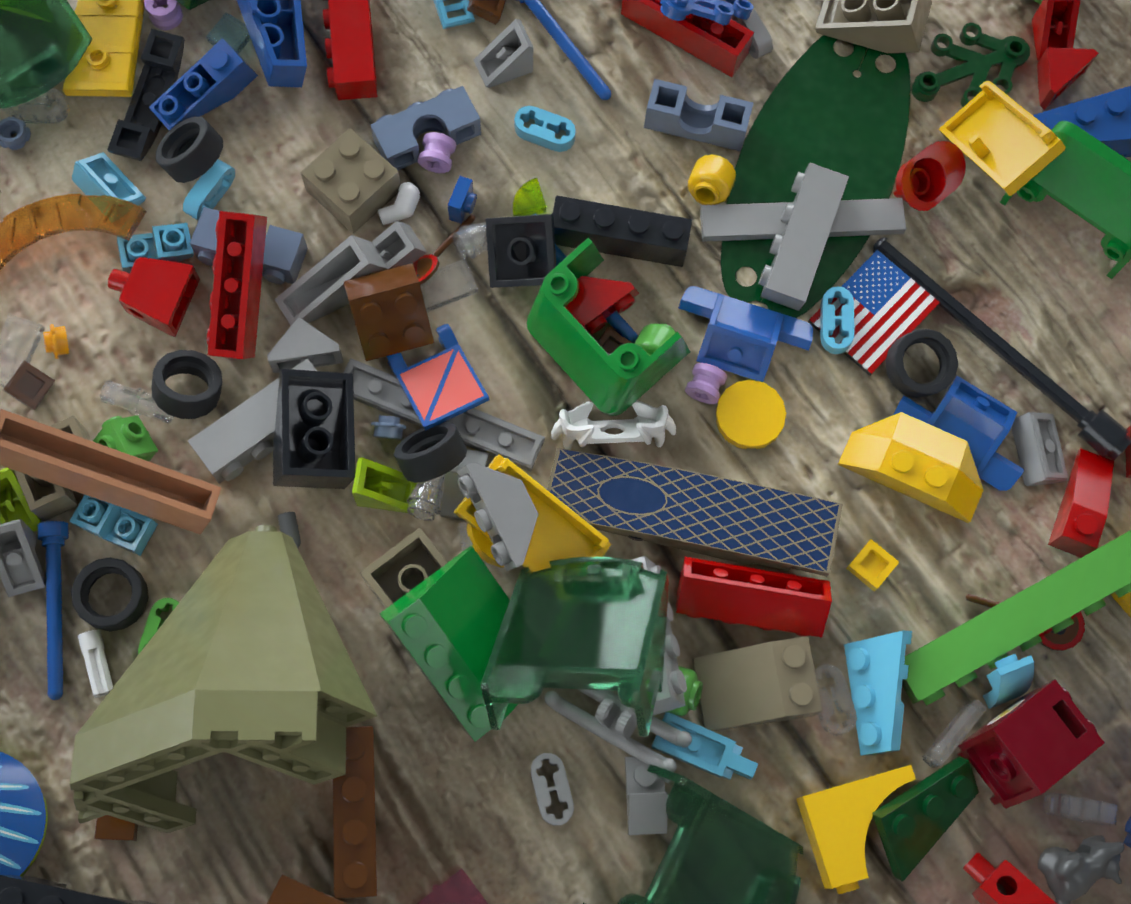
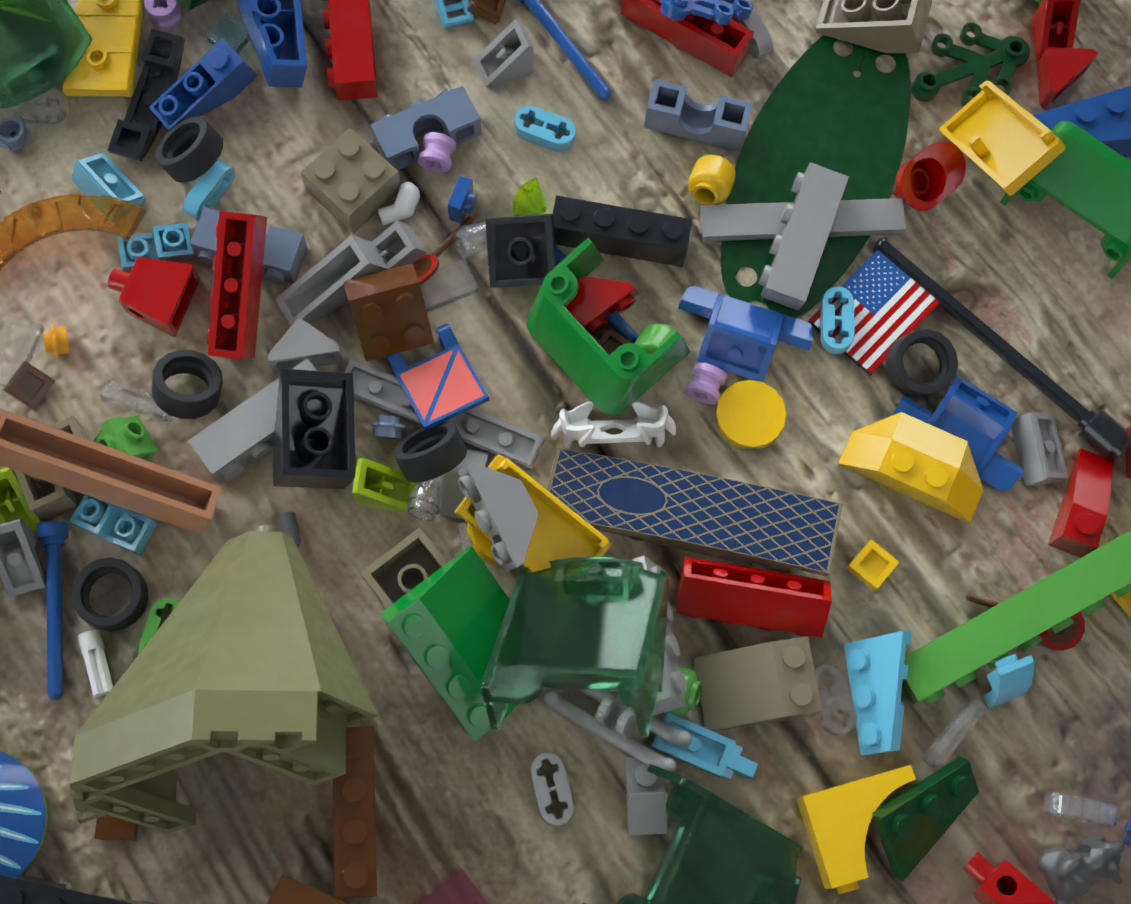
(1031, 745): dark red container -> none

